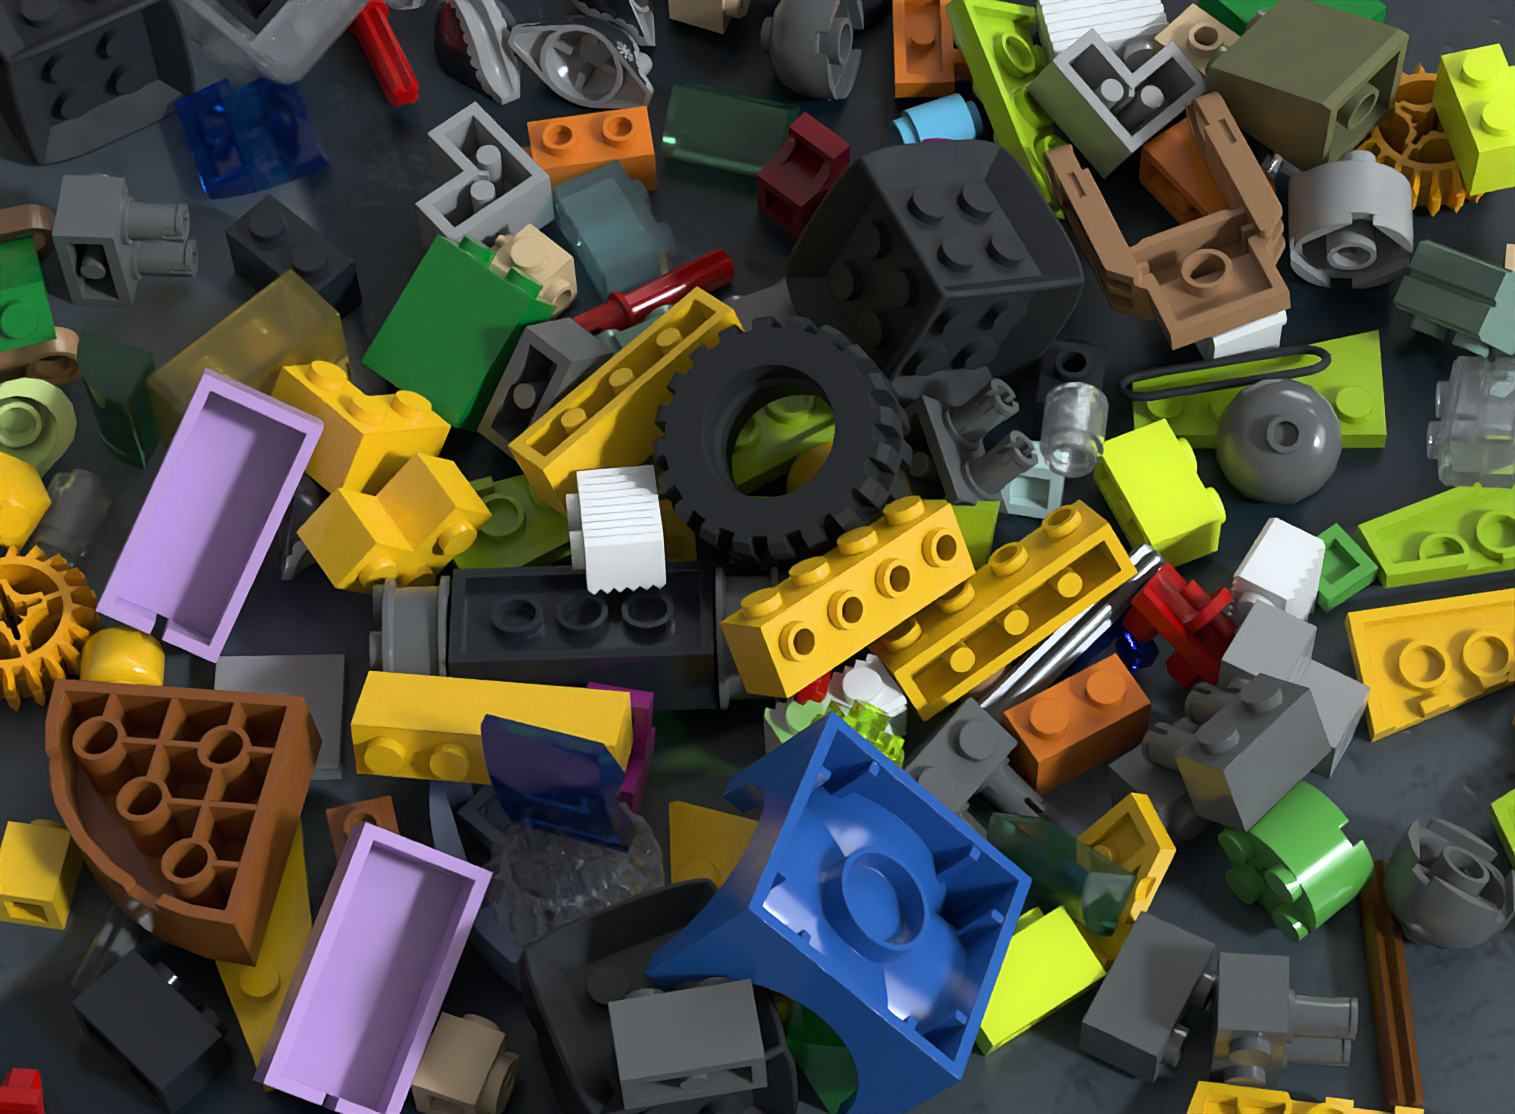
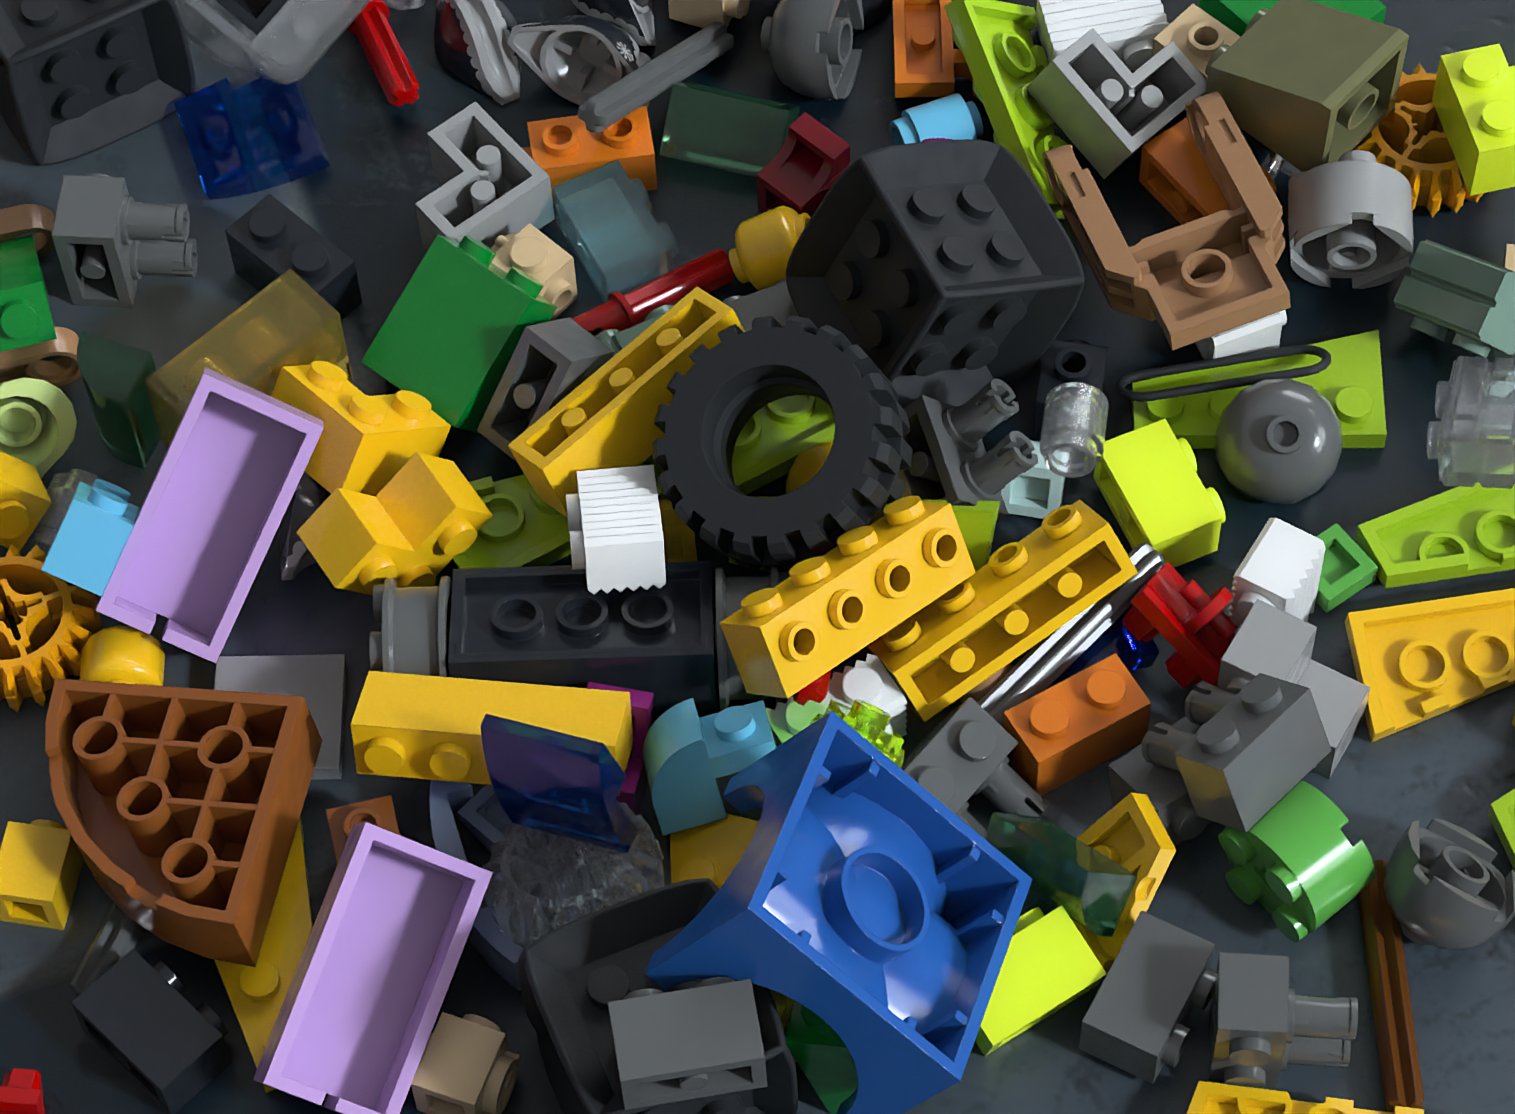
(91, 536): none -> medium azure brick
(655, 77): none -> dark grey axle
(690, 753): none -> medium azure brick
(766, 246): none -> yellow head

